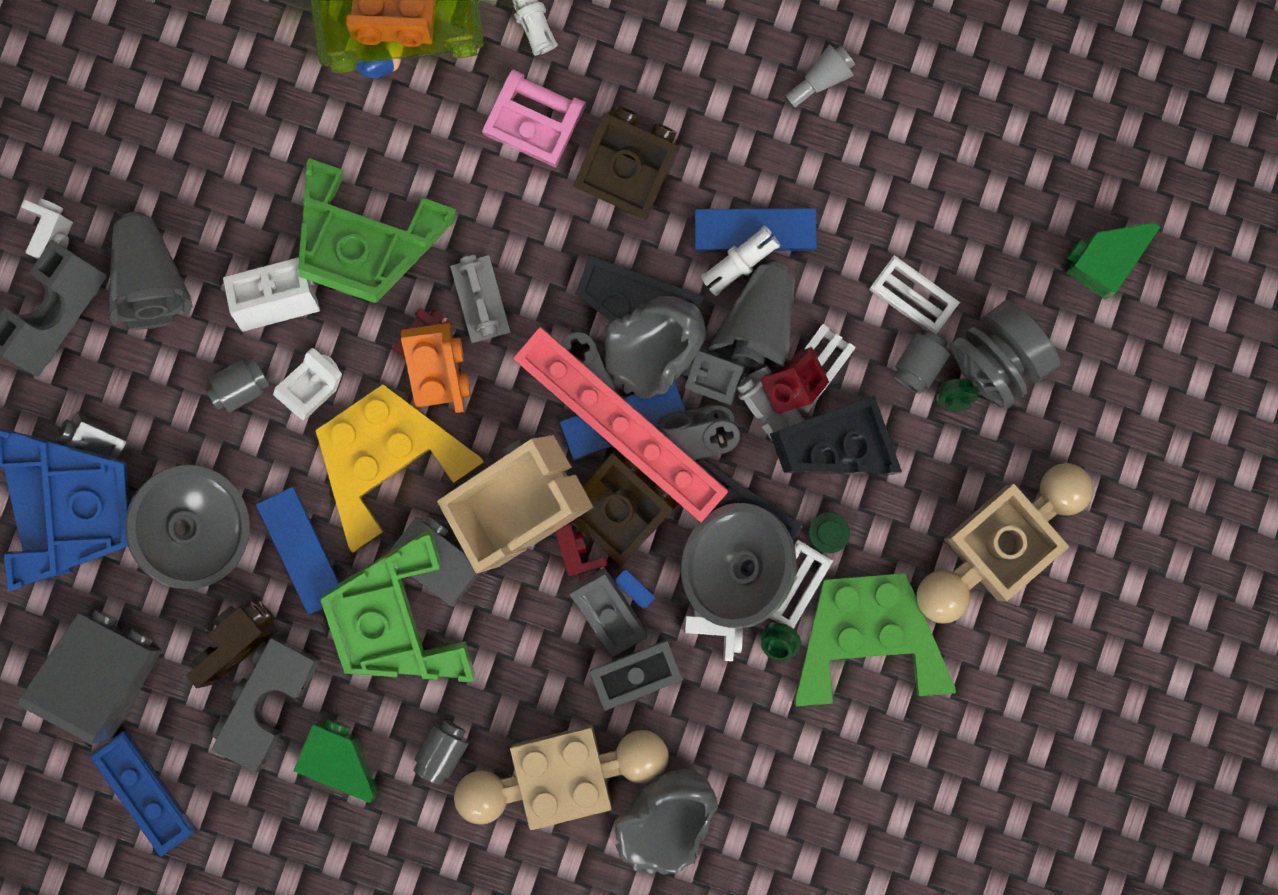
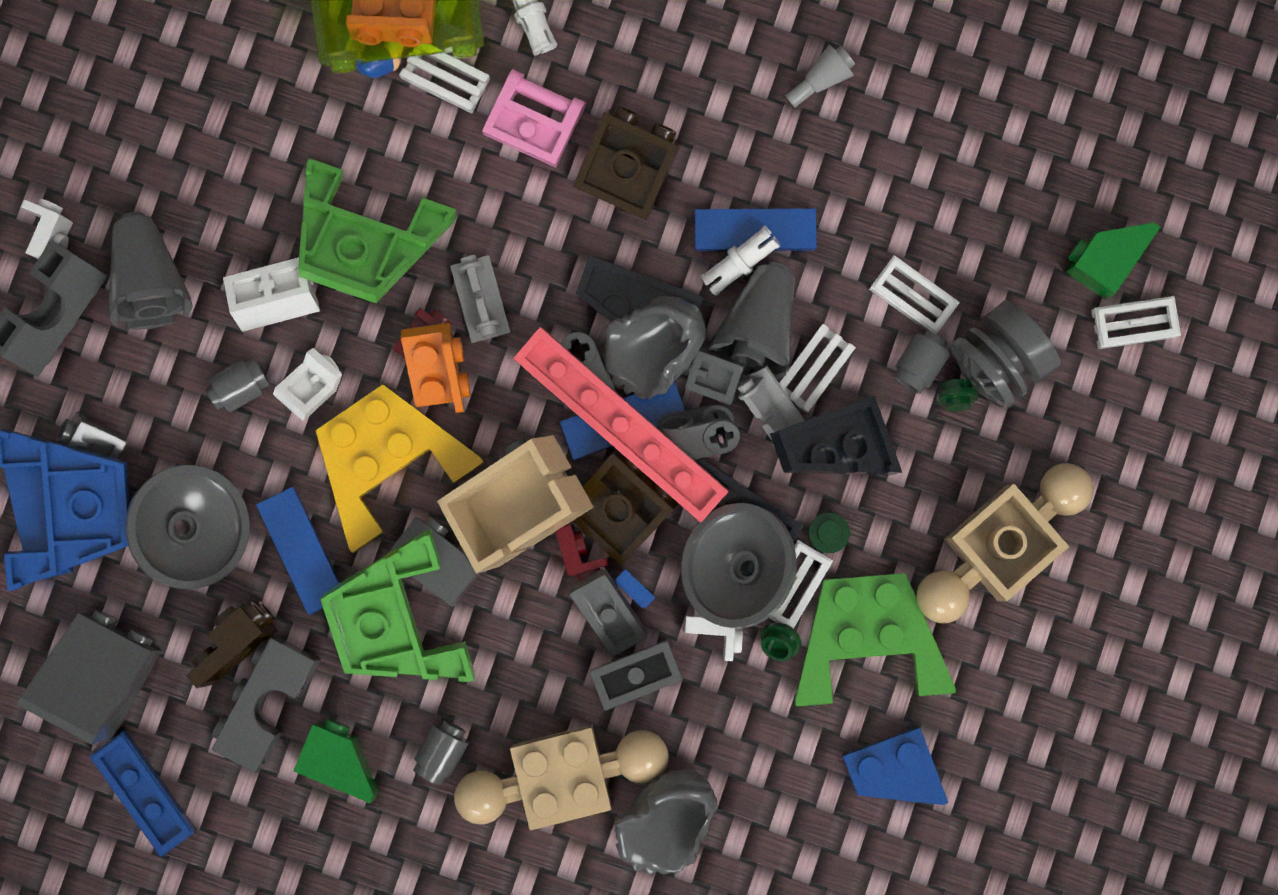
(476, 91): none -> white tile
(796, 383): dark red bracket -> none
(896, 769): none -> blue wing
(1102, 327): none -> white tile

